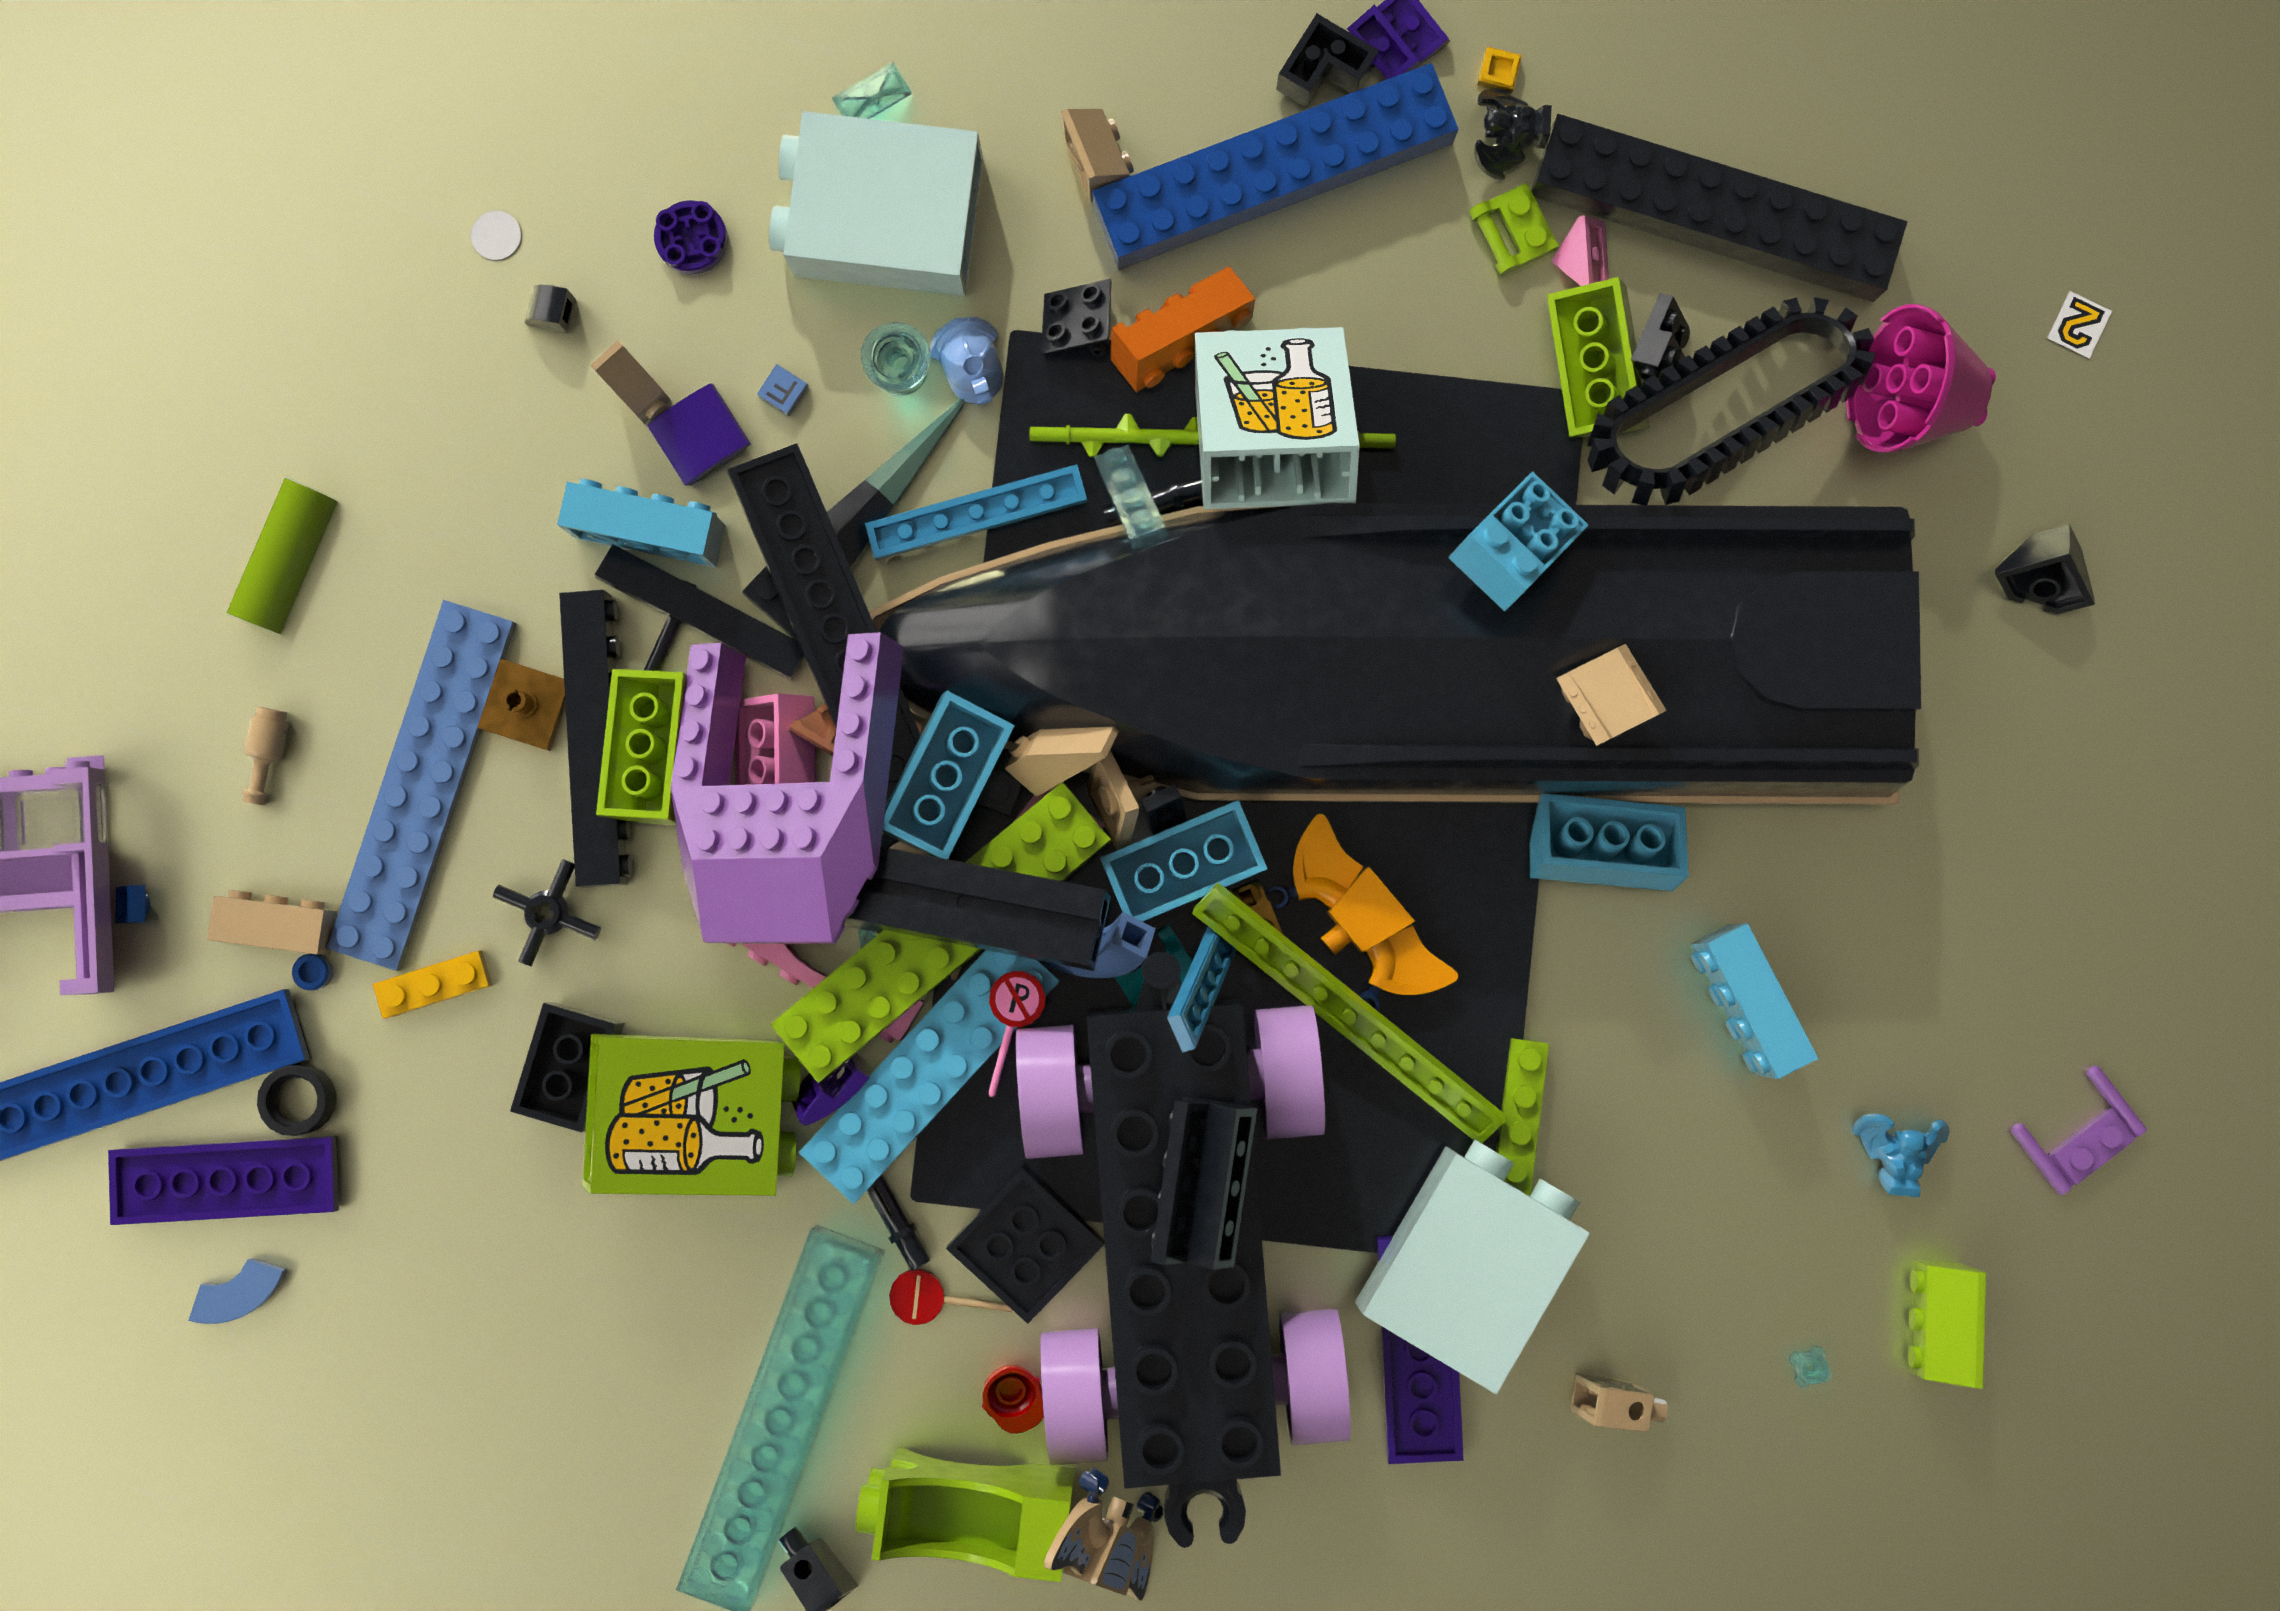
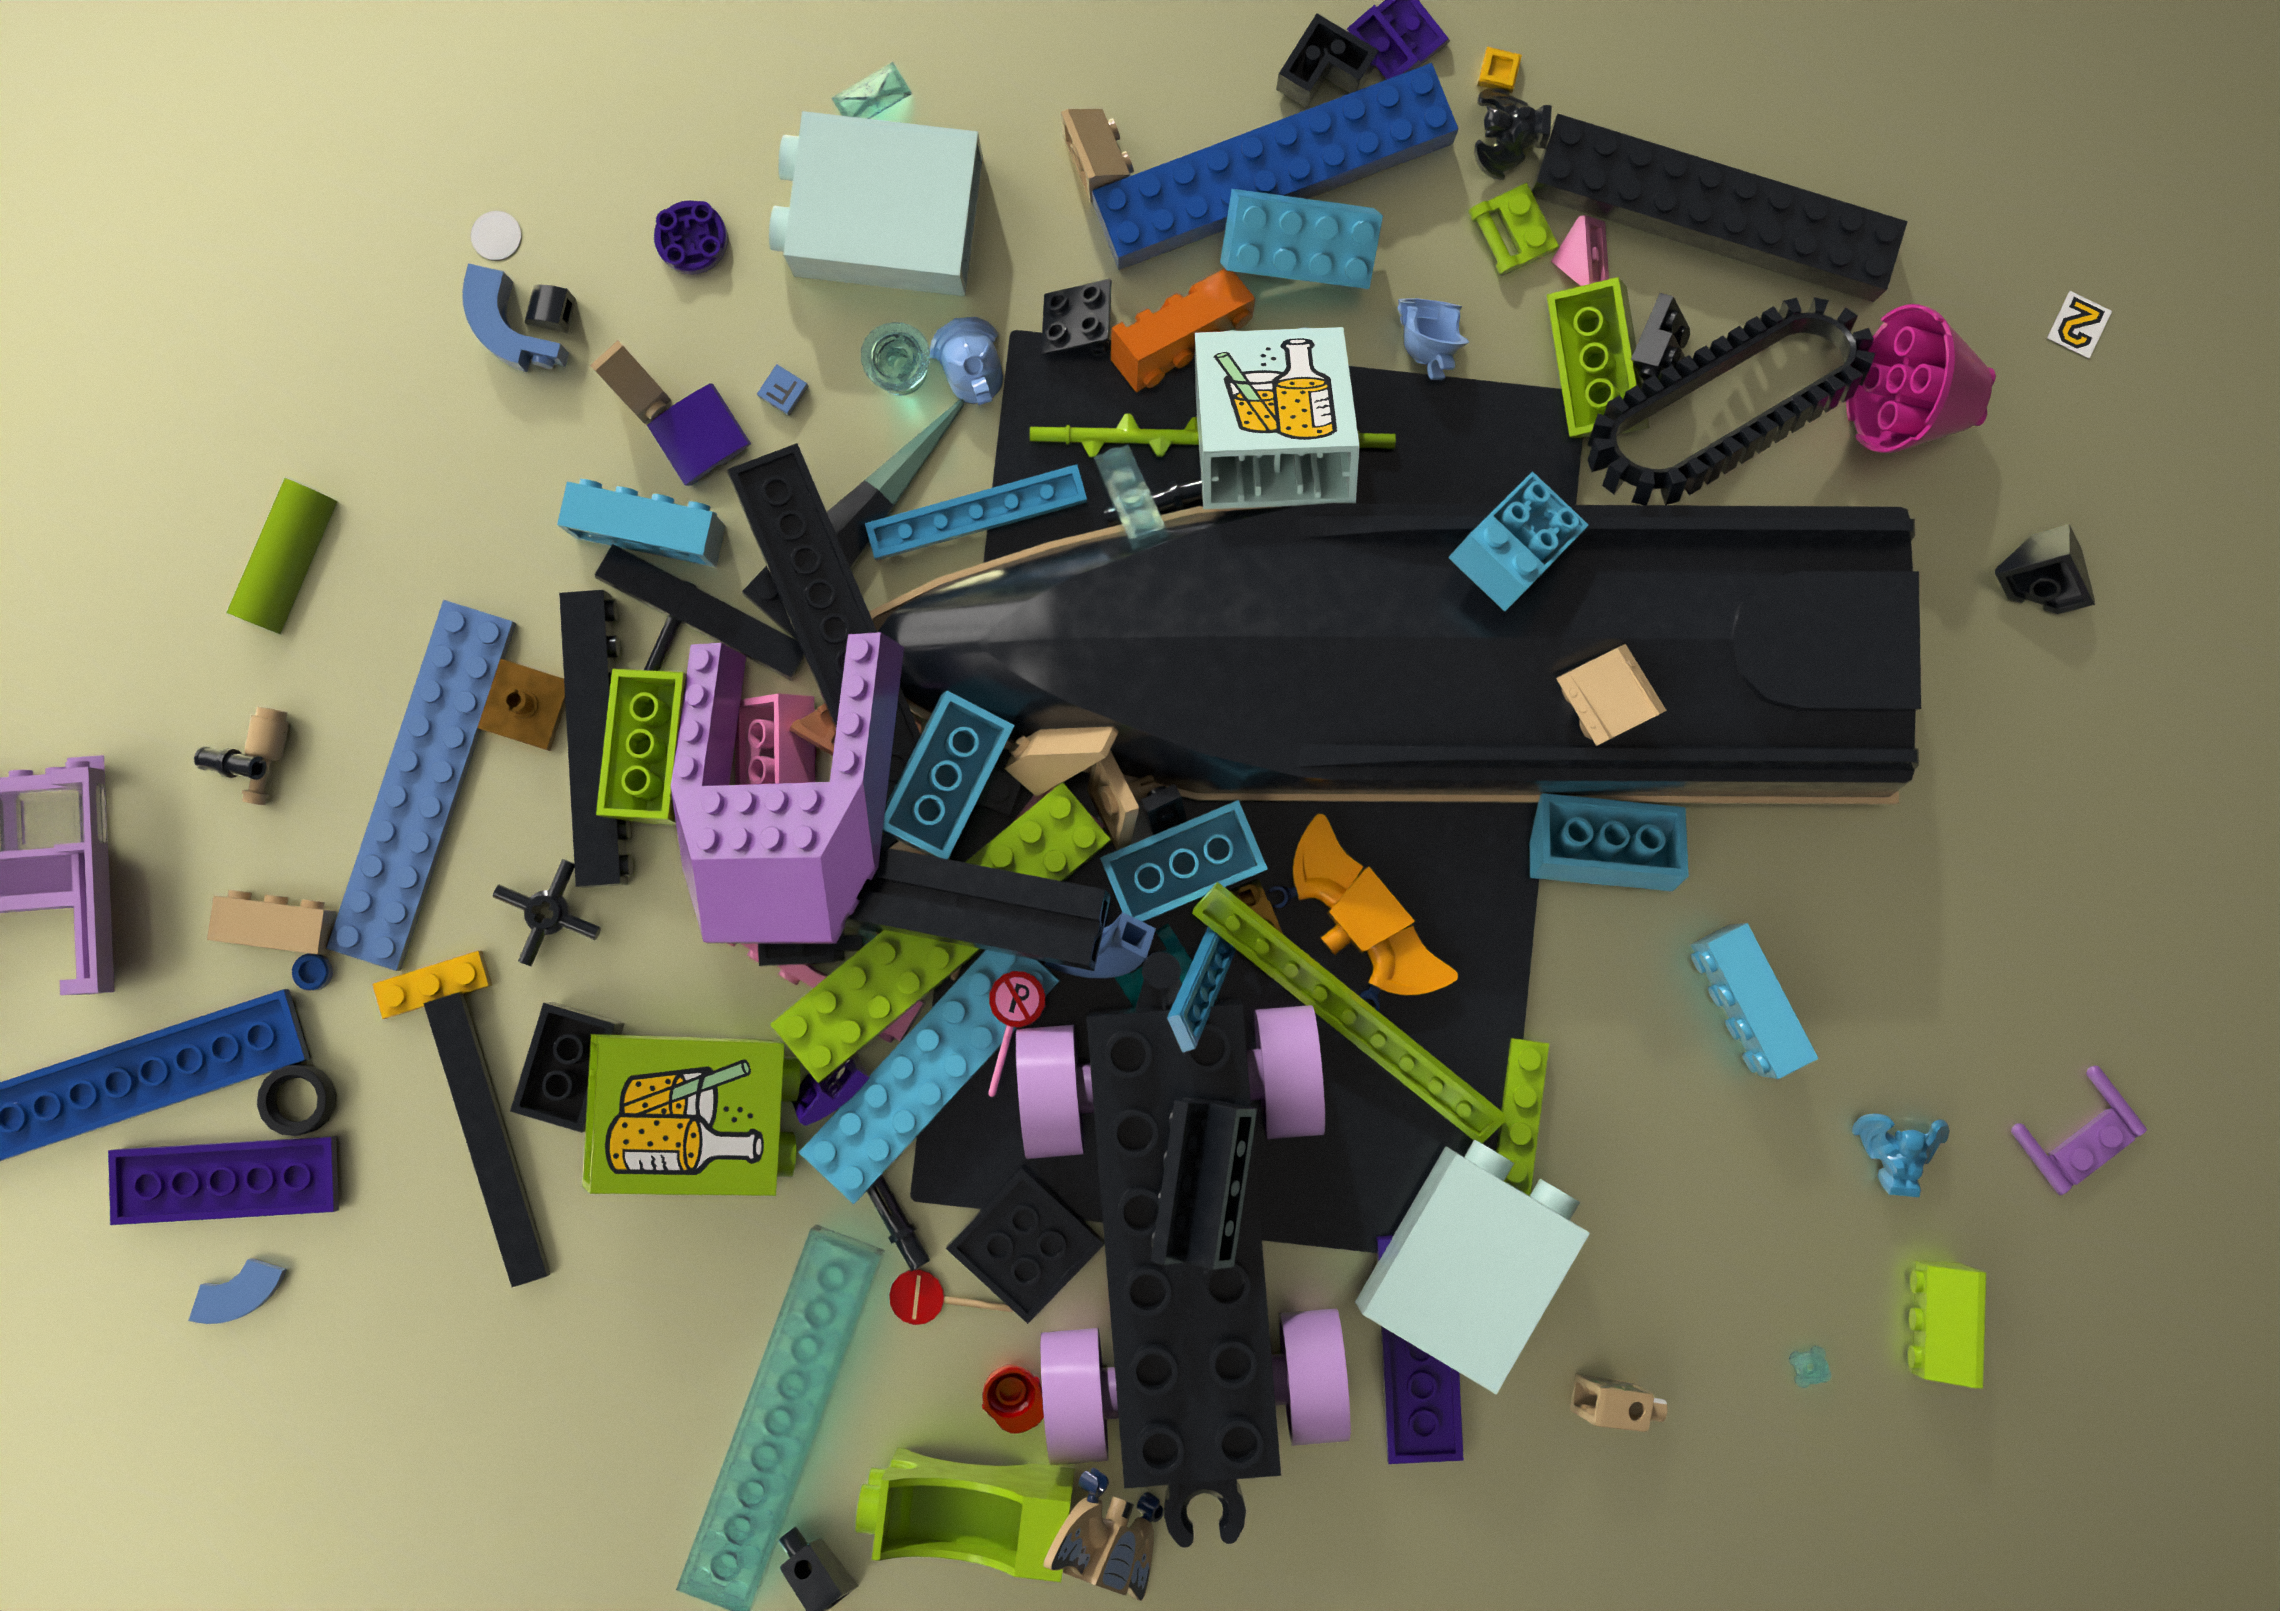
(131, 904): blue plate -> none
(230, 763): none -> black pin
(485, 307): none -> medium blue arch
(487, 1139): none -> black tile
(808, 953): none -> black hinge
(1300, 239): none -> medium azure brick
(1431, 333): none -> light blue helmet

